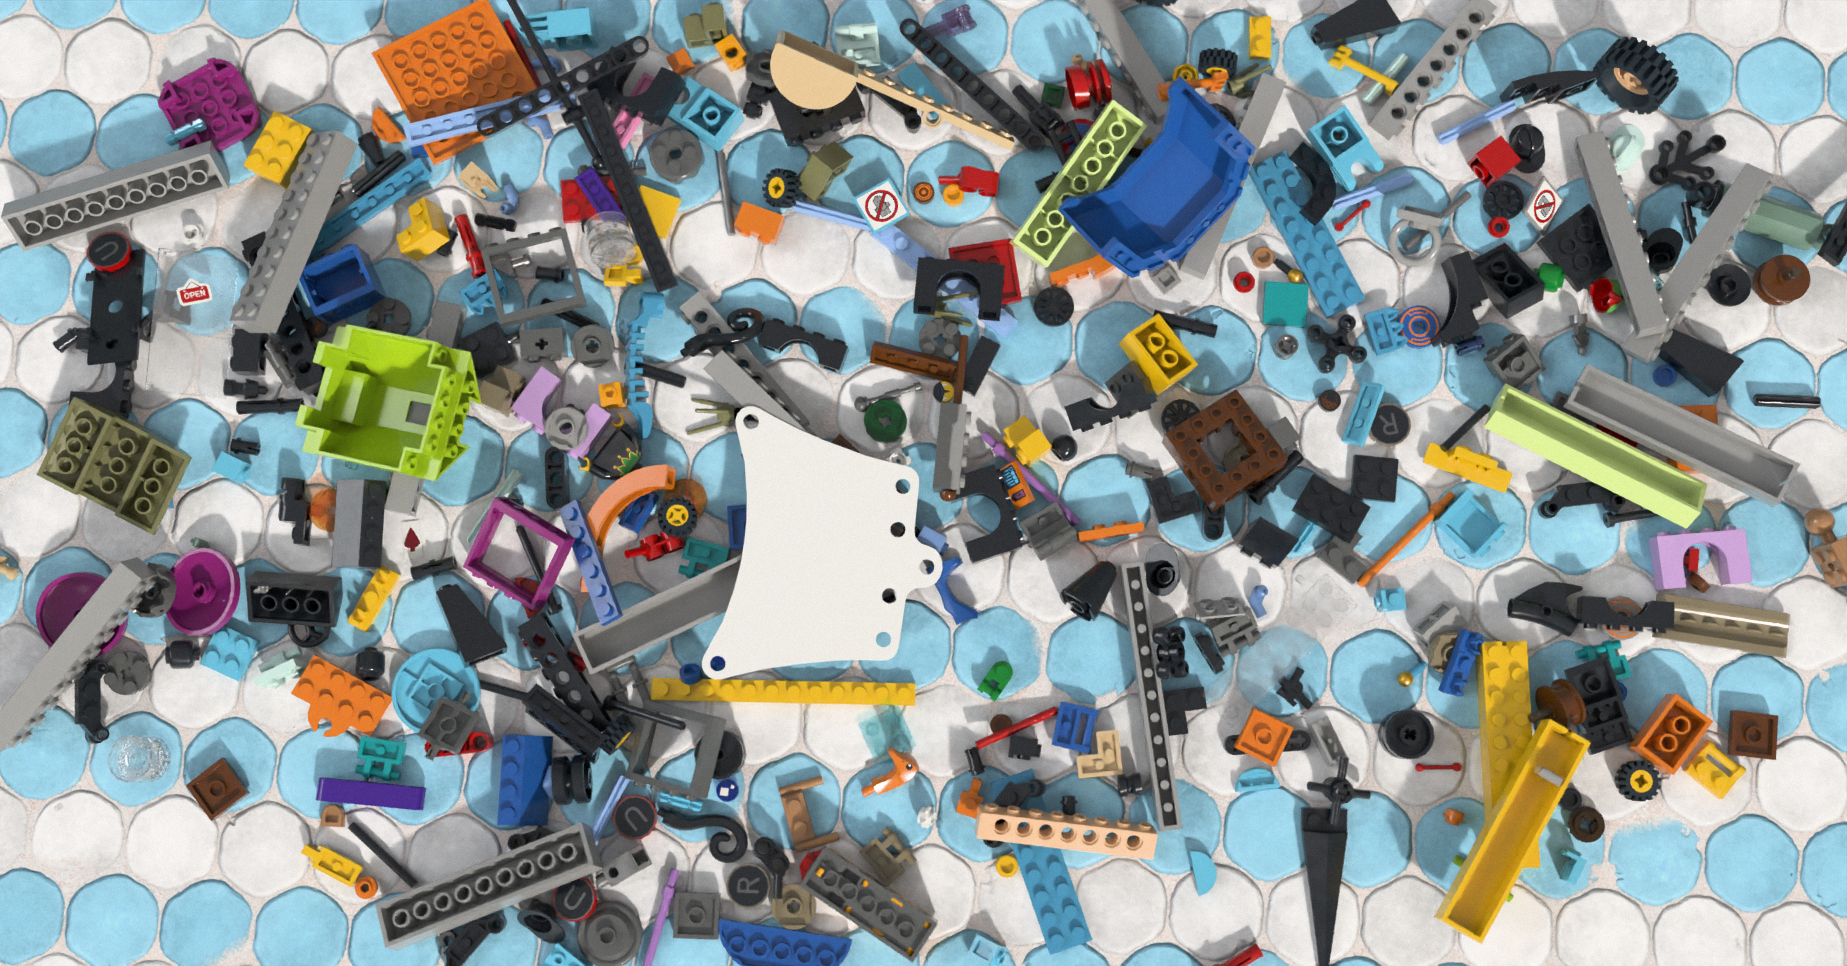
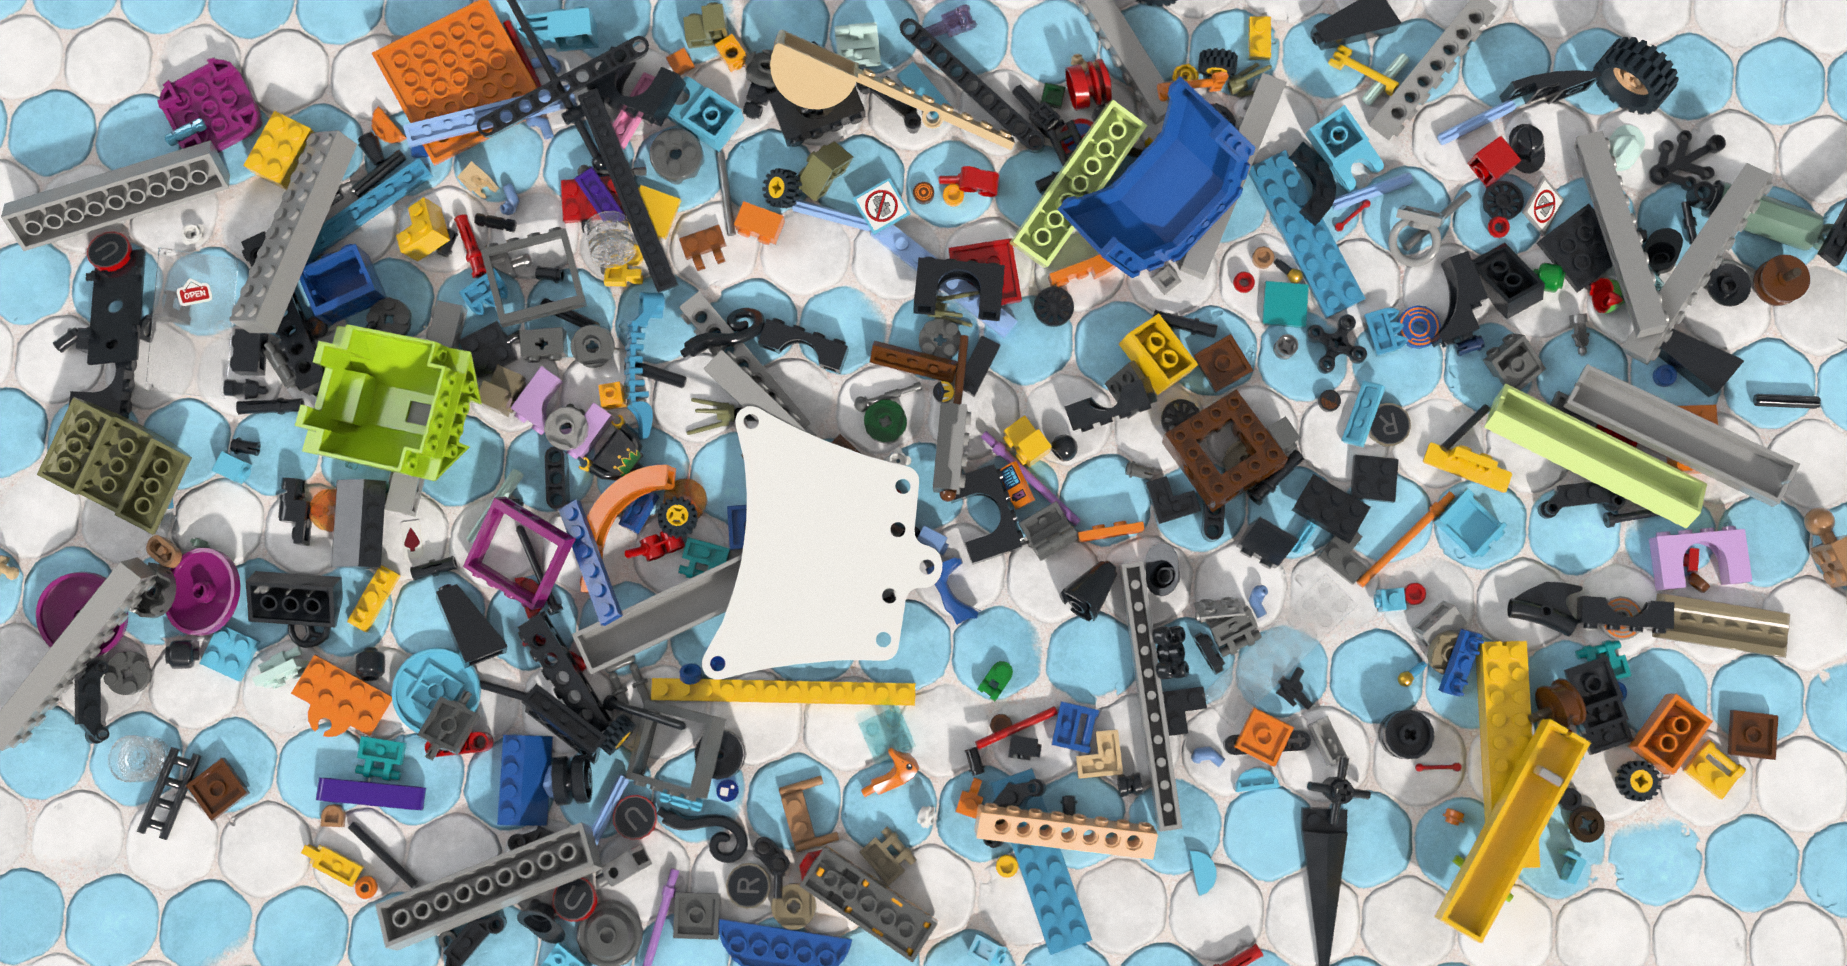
(163, 551): none -> medium nougat plate
(173, 806): none -> black bar
(702, 243): none -> dark orange plate
(1207, 753): none -> medium blue arm
(1223, 363): none -> reddish brown plate
(1414, 593): none -> red tile

